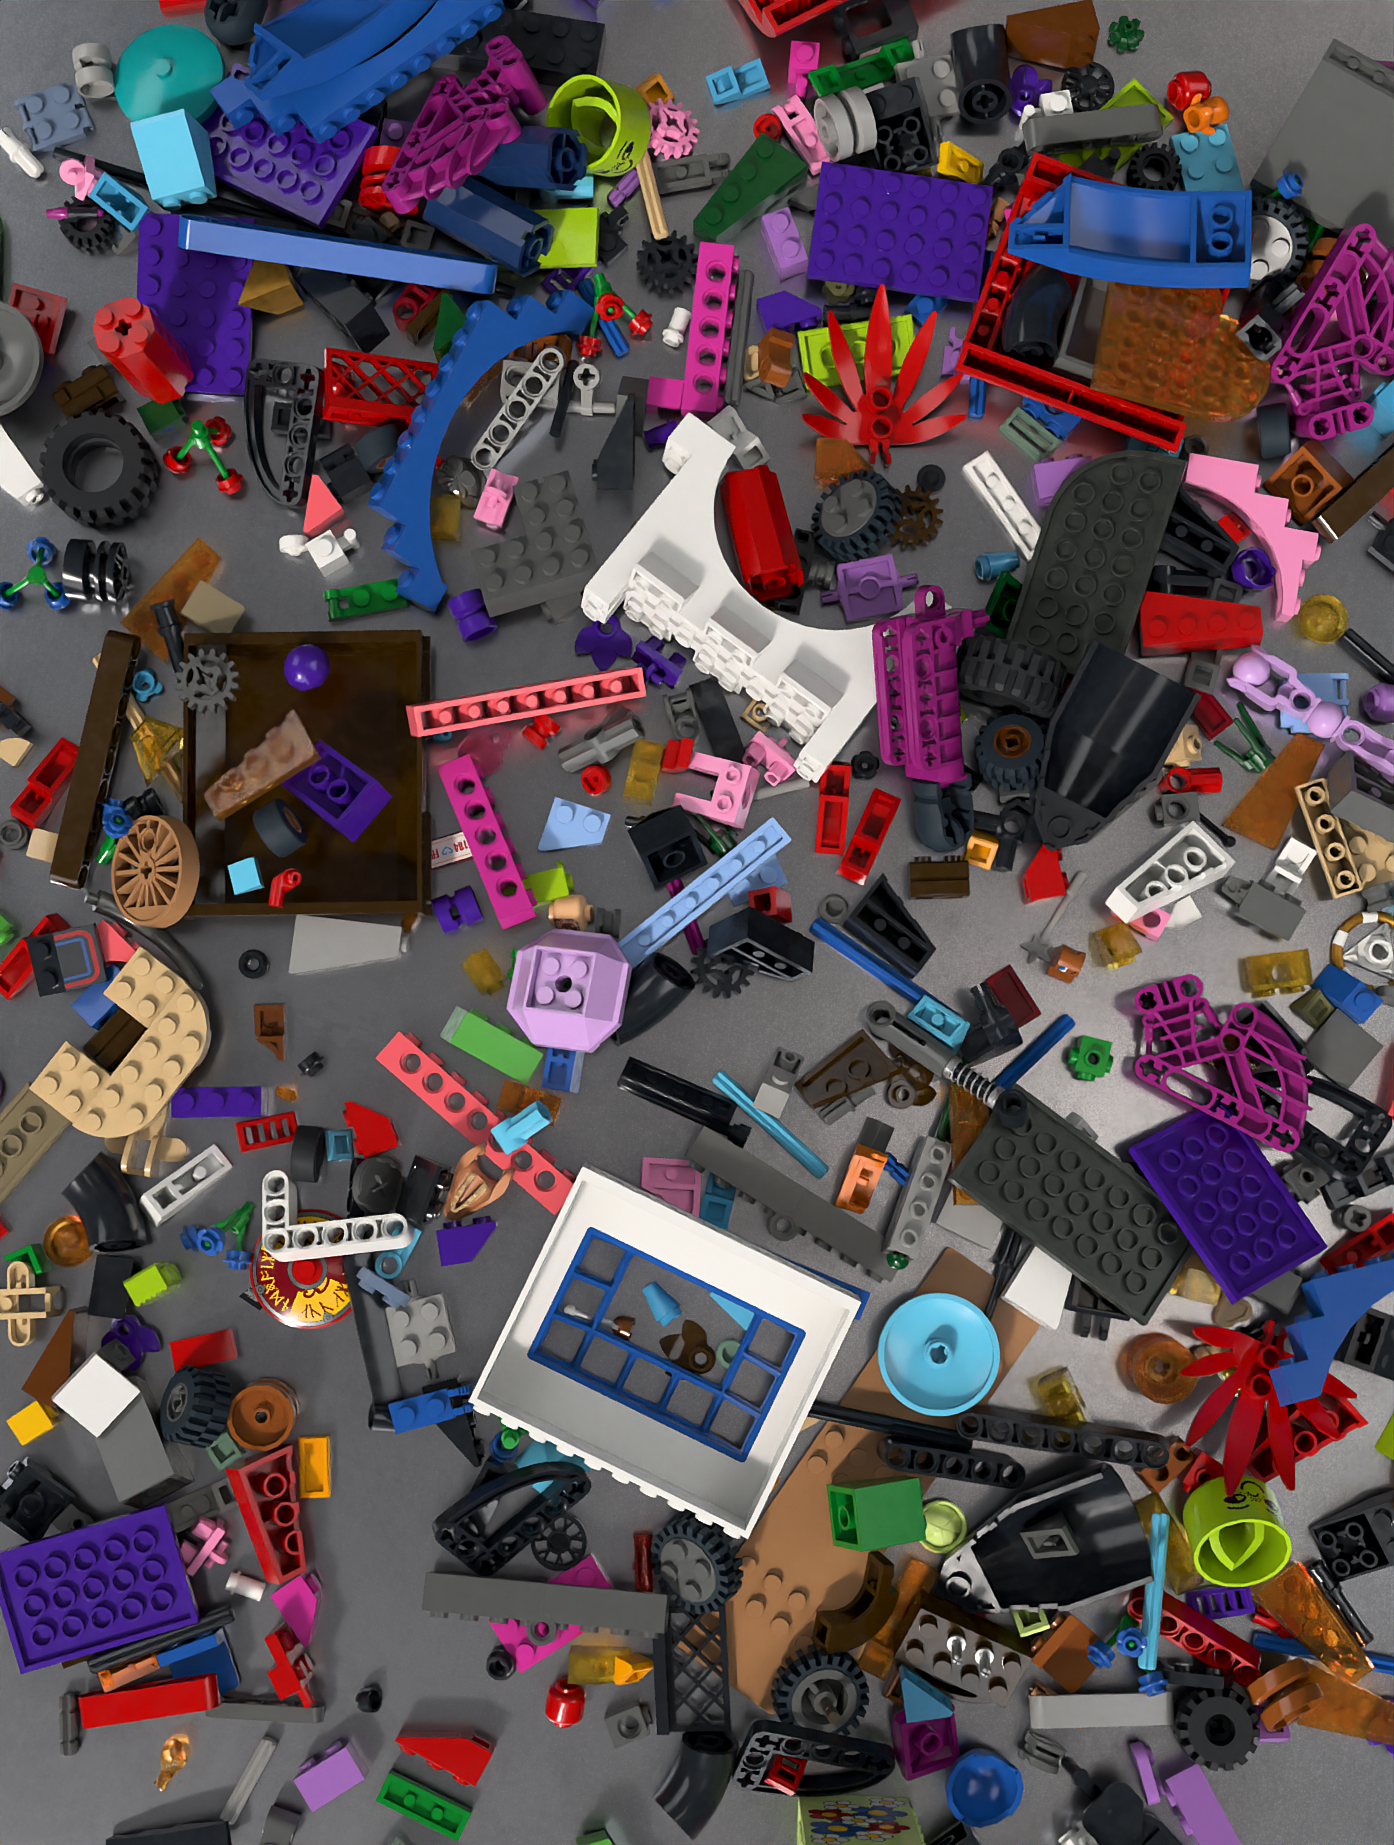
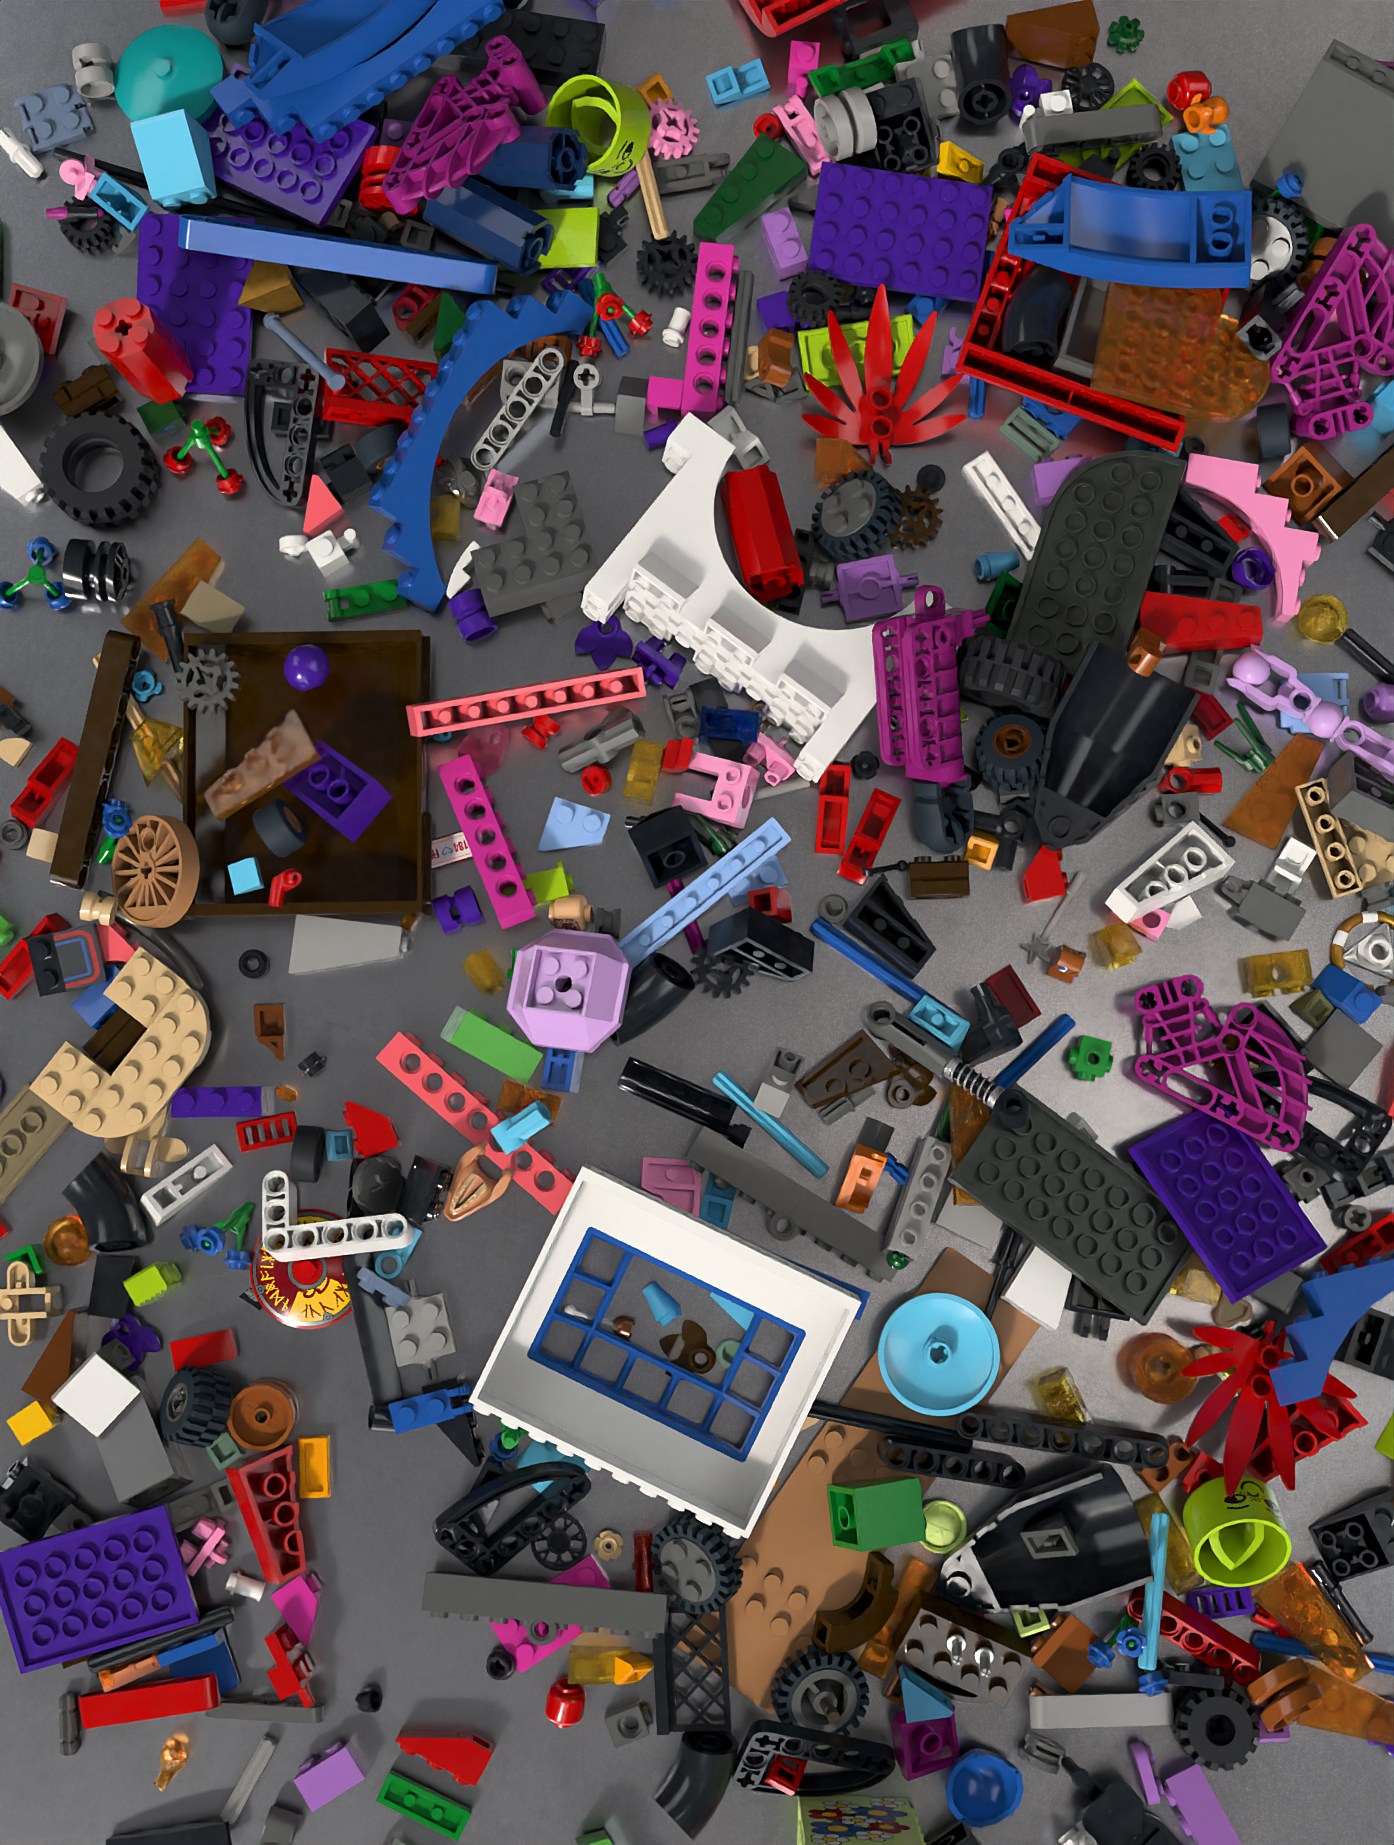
(96, 908): none -> tan wheel
(145, 804): black wheel -> none
(335, 380): none -> sand blue bar
(460, 580): none -> white slope
(463, 1243): dark purple slope -> none
(600, 1545): none -> tan plate
(616, 459): black slope -> none
(730, 723): none -> clear blue slope
(817, 284): none -> black tyre
(901, 866): none -> black hinge
(1145, 652): none -> dark orange leg

